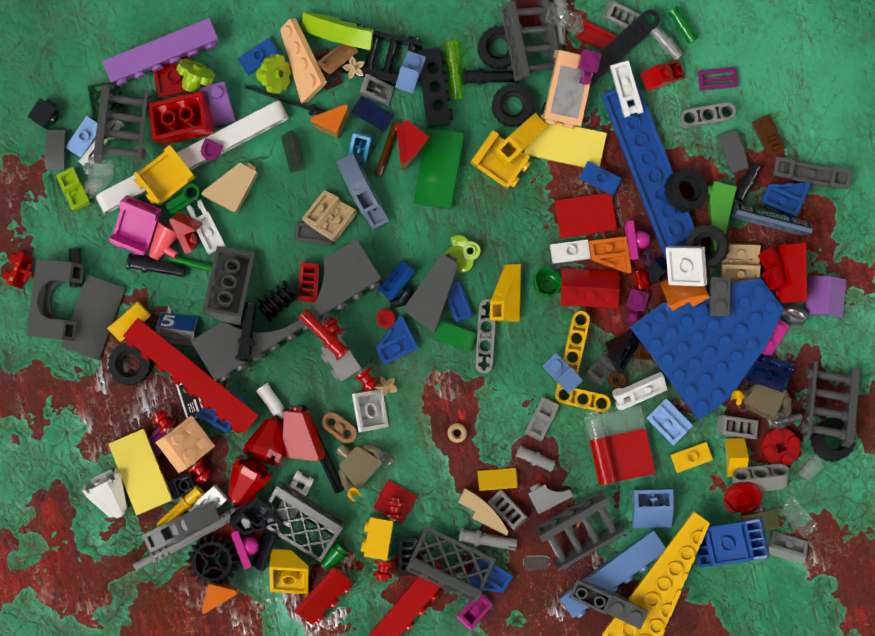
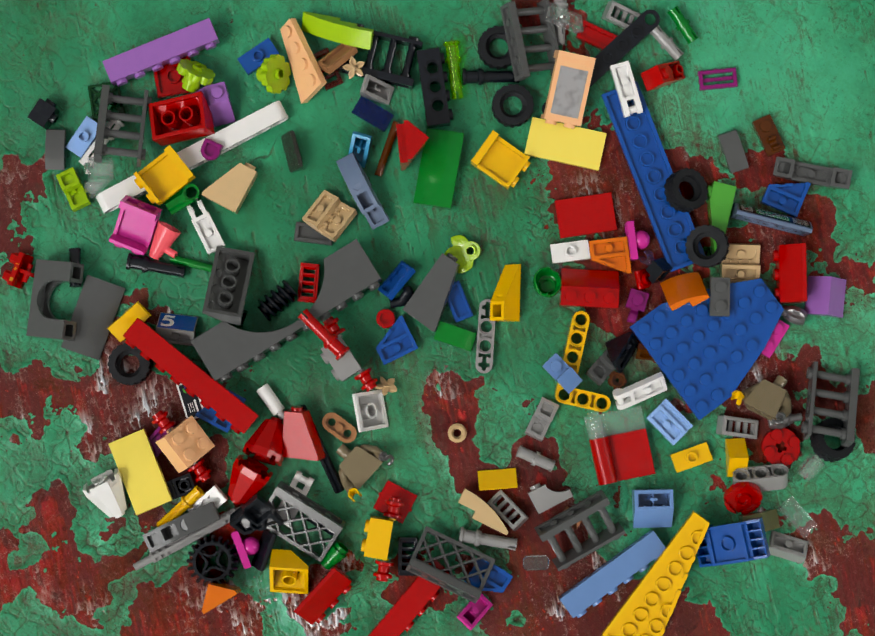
(183, 227): red slope -> none
(246, 340): black pin -> none
(312, 110): black sword -> none
(331, 121): orange slope -> none
(410, 72): medium blue slope -> none
(520, 139): yellow slope -> none
(589, 64): magenta plate -> none
(600, 178): blue plate -> none
(609, 602): dark grey slope -> none
(686, 265): white plate -> none
(715, 111): light grey beam -> none
(747, 182): black pin -> none
(768, 376): clear blue plate -> none
(774, 274): red slope -> none

